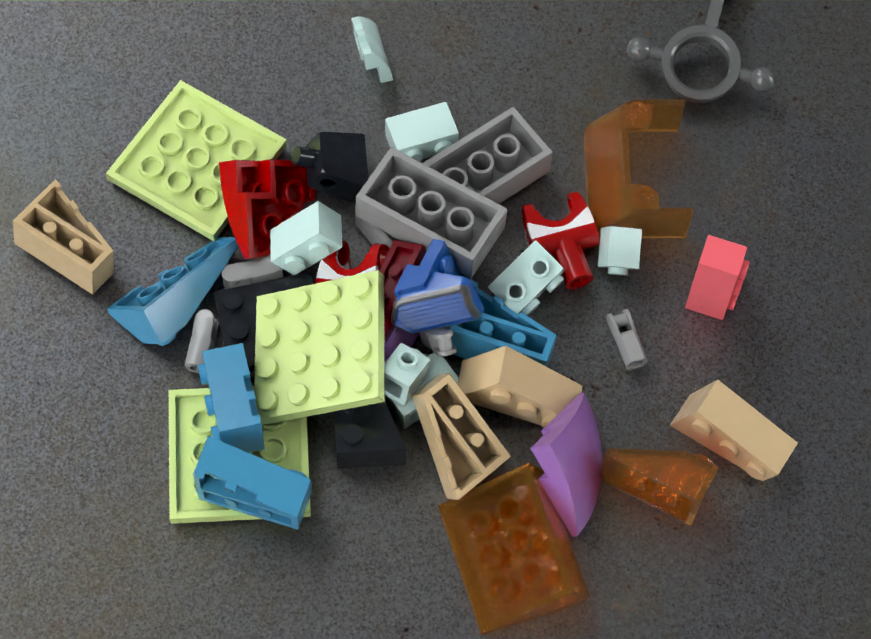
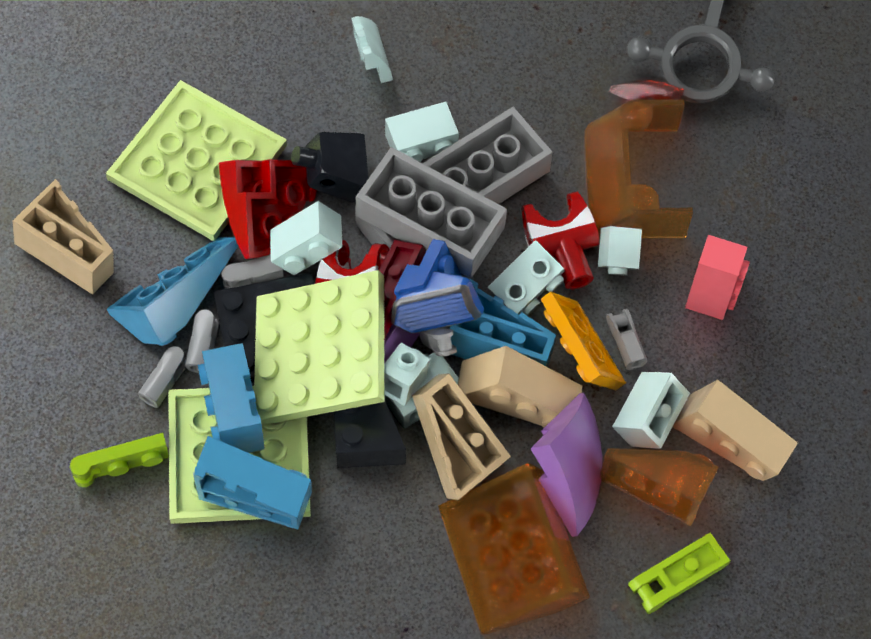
(118, 459): none -> lime plate
(163, 377): none -> light grey bar
(582, 341): none -> light orange plate
(645, 89): none -> clear red slope
(651, 410): none -> light aqua brick
(680, 572): none -> lime plate

